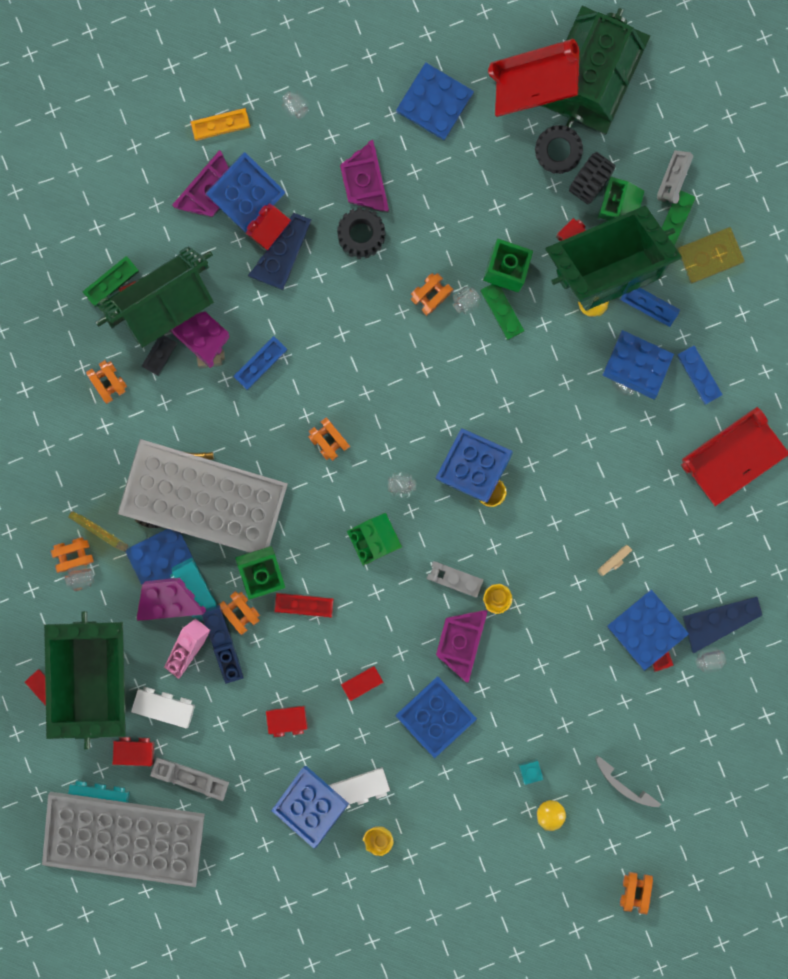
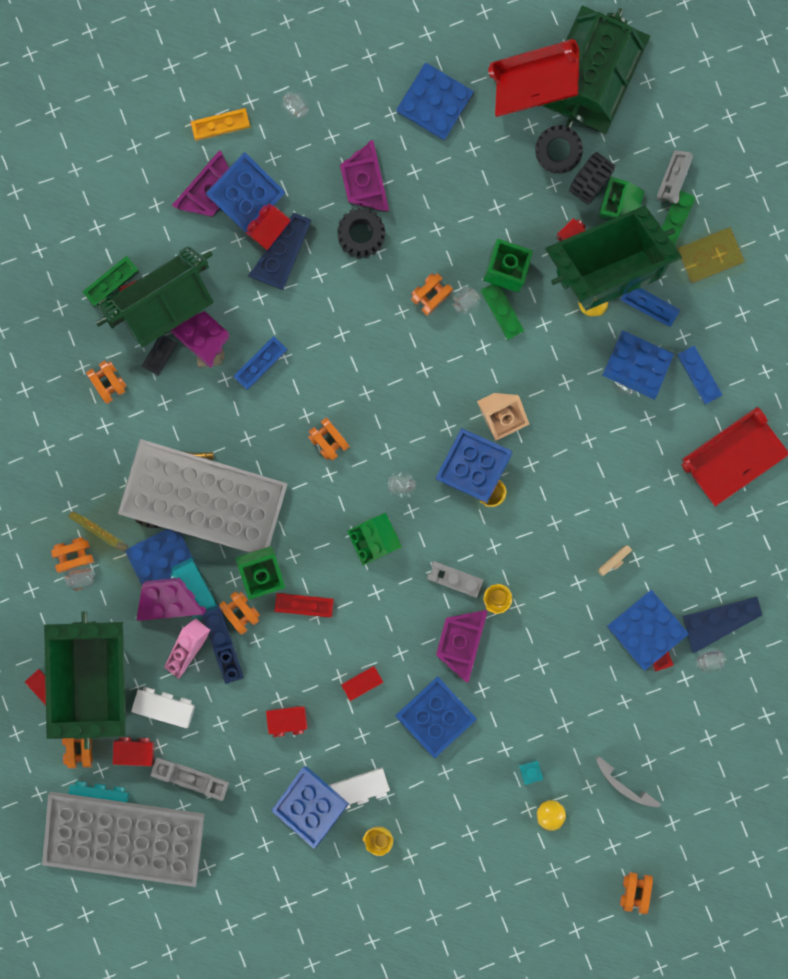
(71, 757): none -> orange brick
(503, 414): none -> light nougat slope

